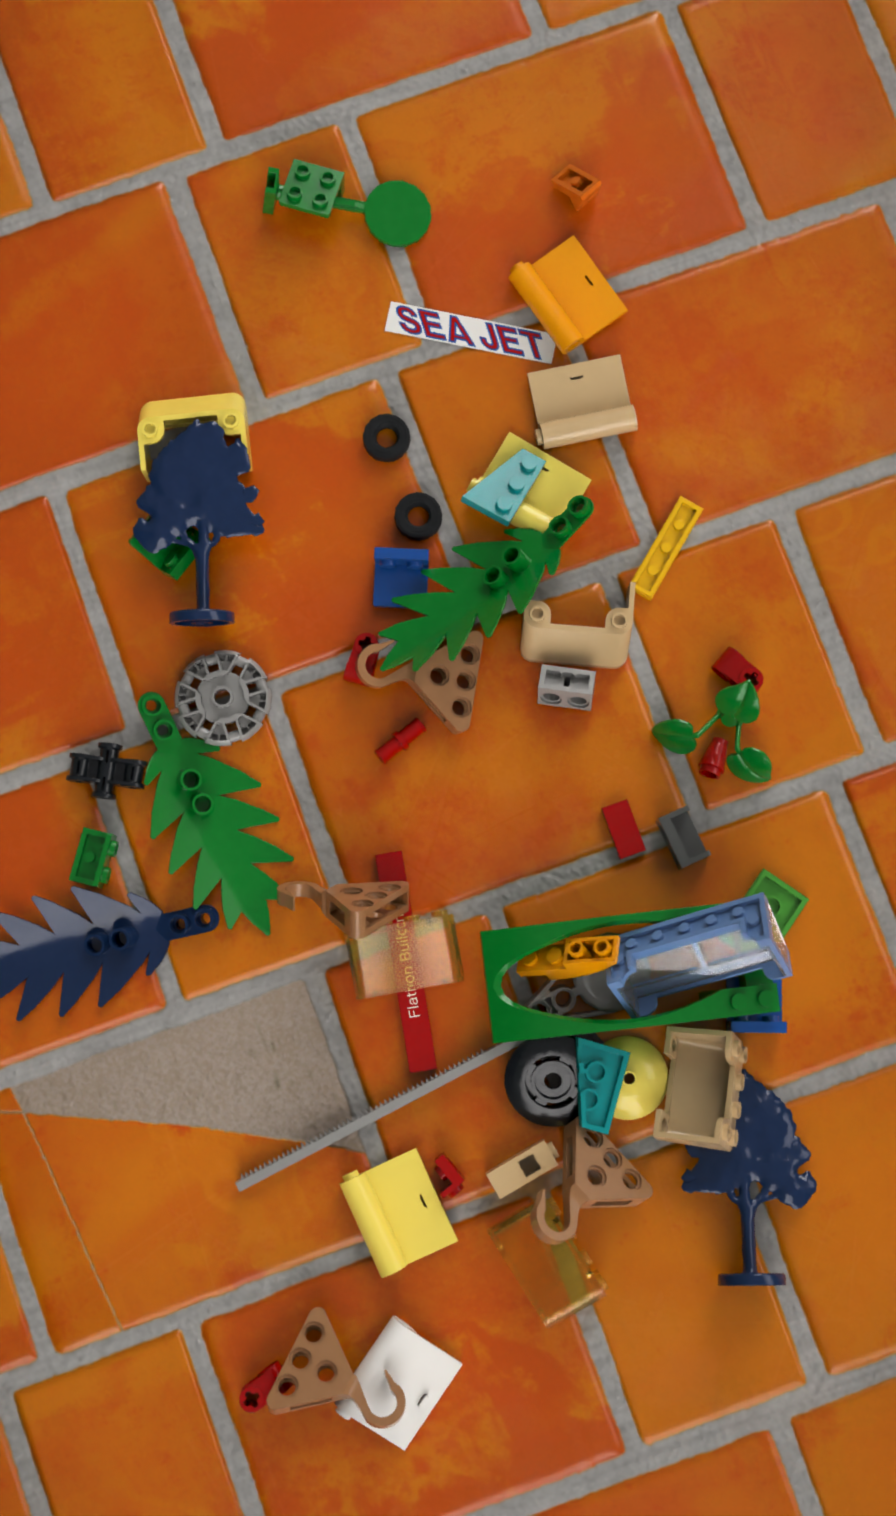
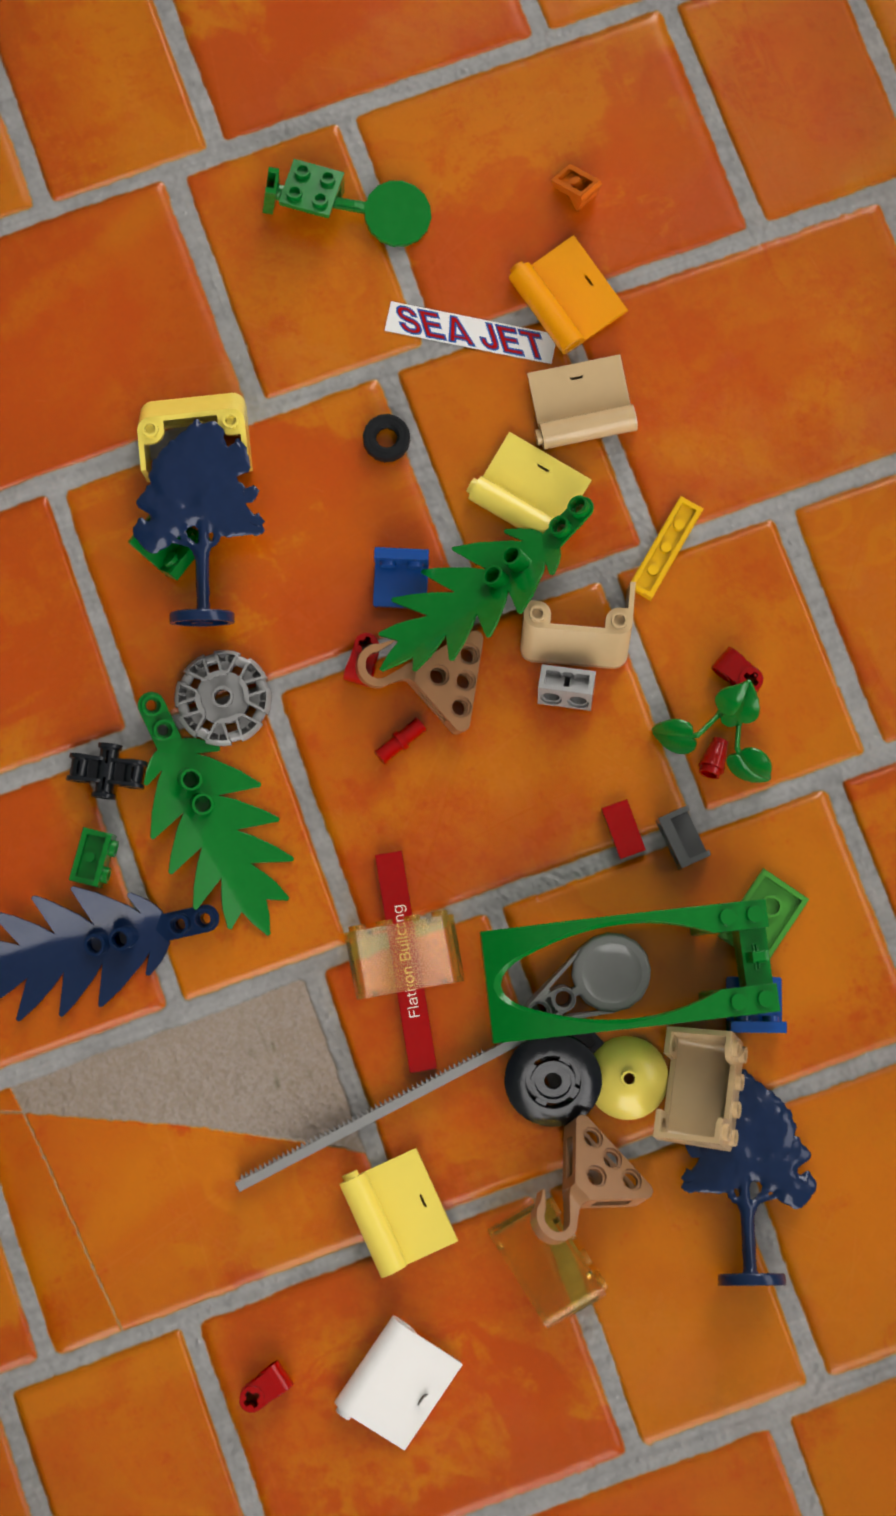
(344, 1385): medium nougat piece -> none
(352, 907): medium nougat piece -> none
(418, 532): black tyre -> none
(448, 1170): red bracket -> none
(506, 487): teal wing -> none
(523, 1167): tan brick -> none
(572, 959): light orange slope -> none
(598, 1083): teal wing -> none
(697, 952): windscreen -> none

